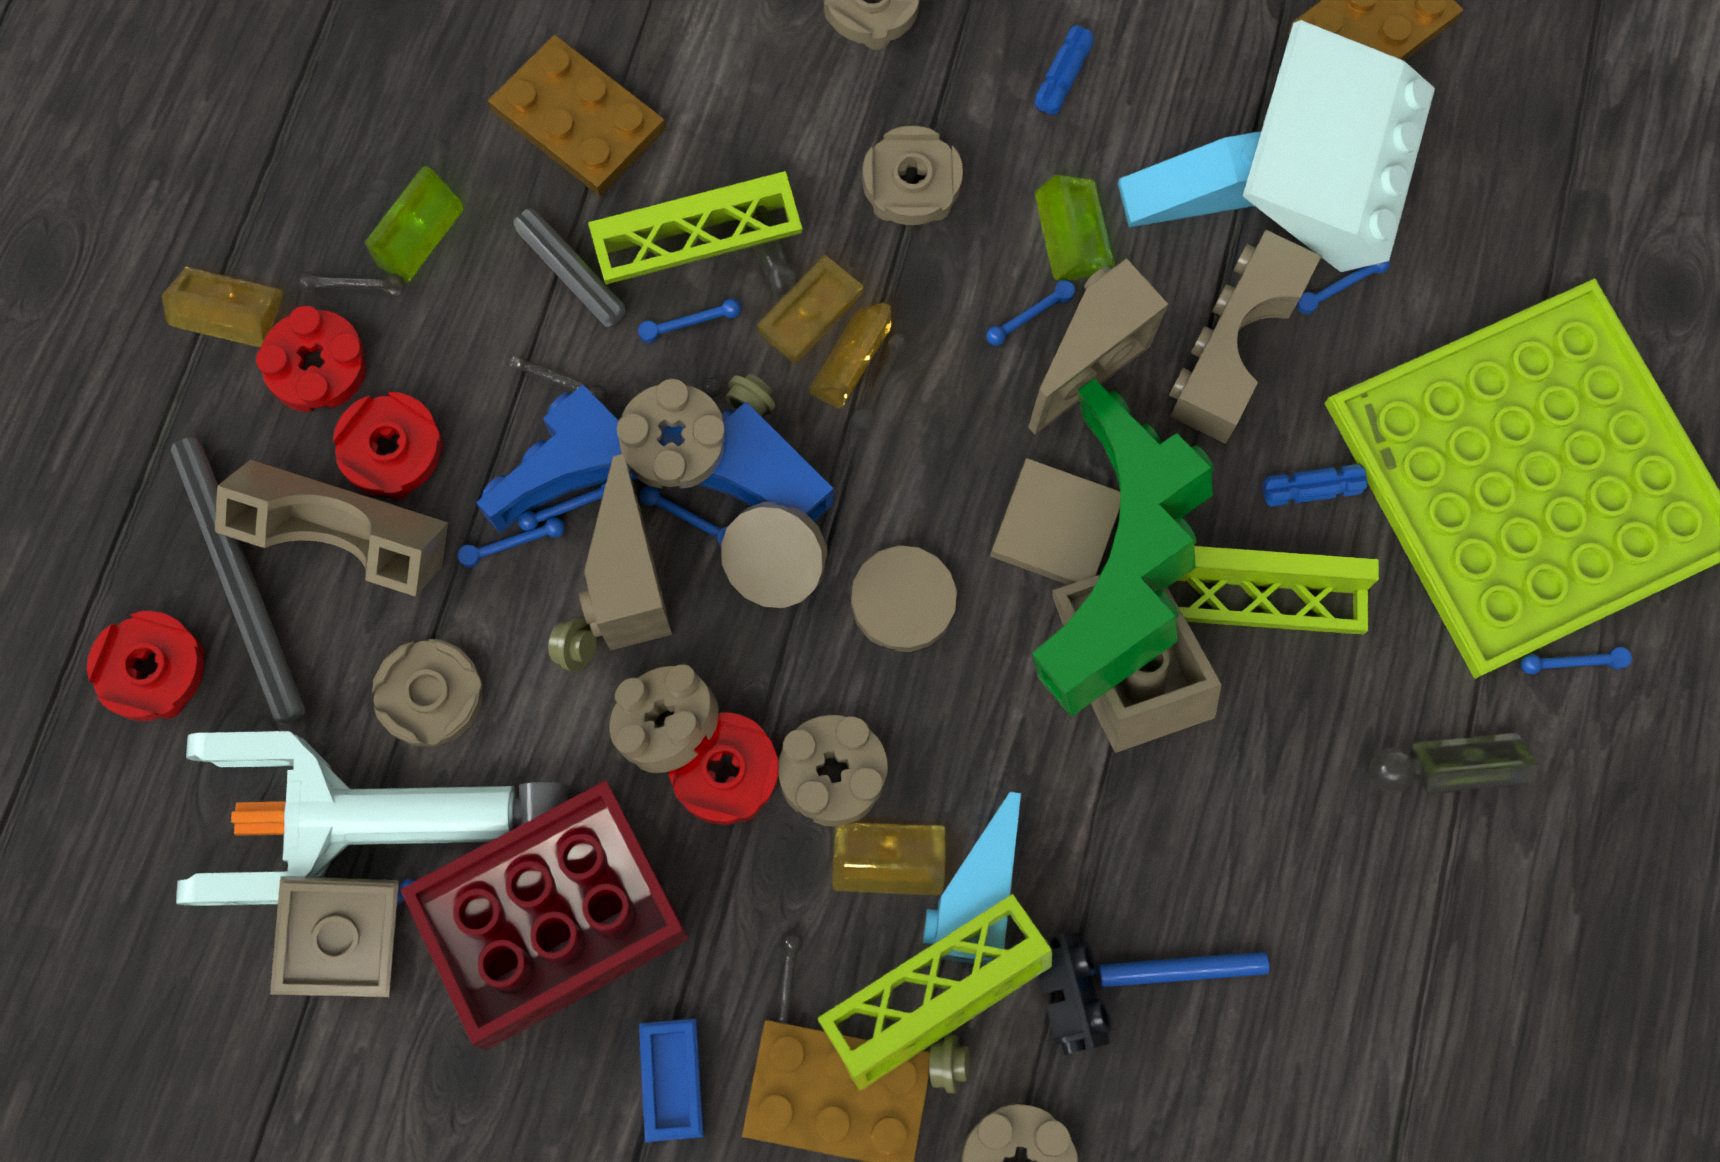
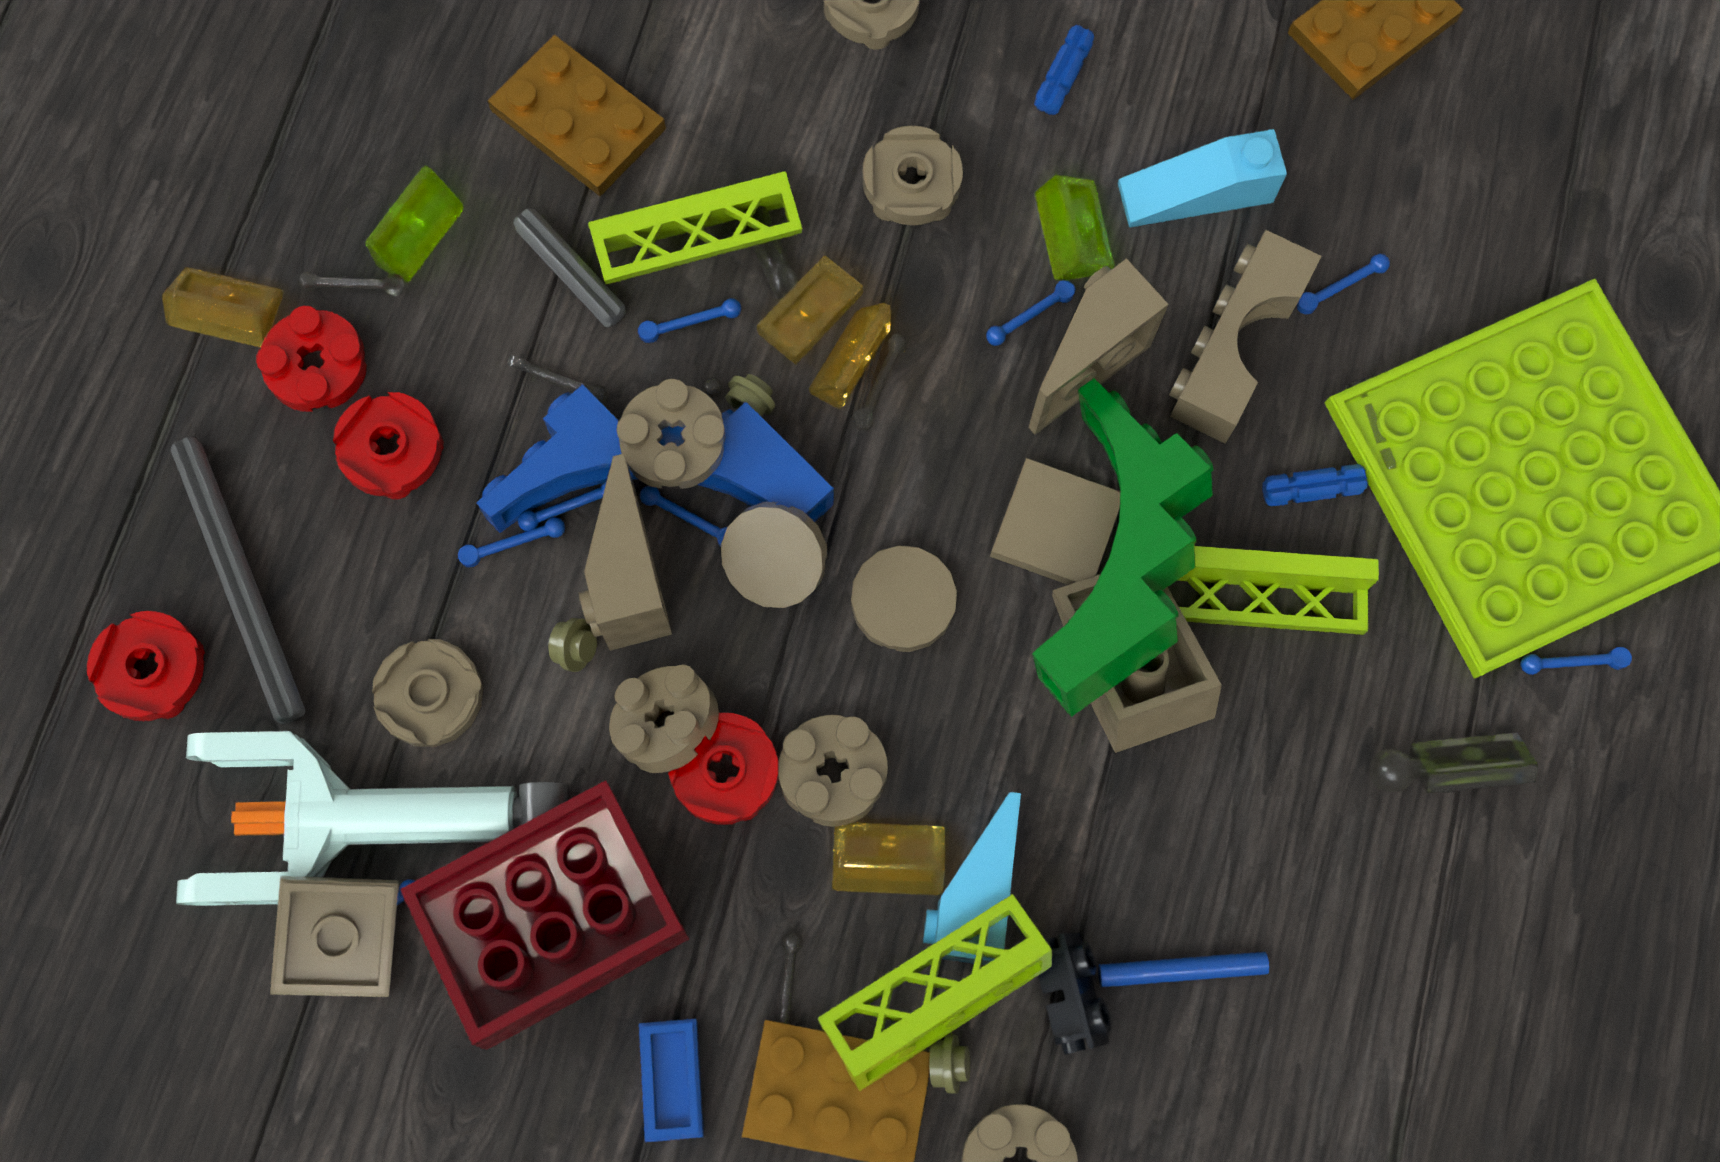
(278, 506): dark tan arch -> none
(1339, 146): light aqua slope -> none

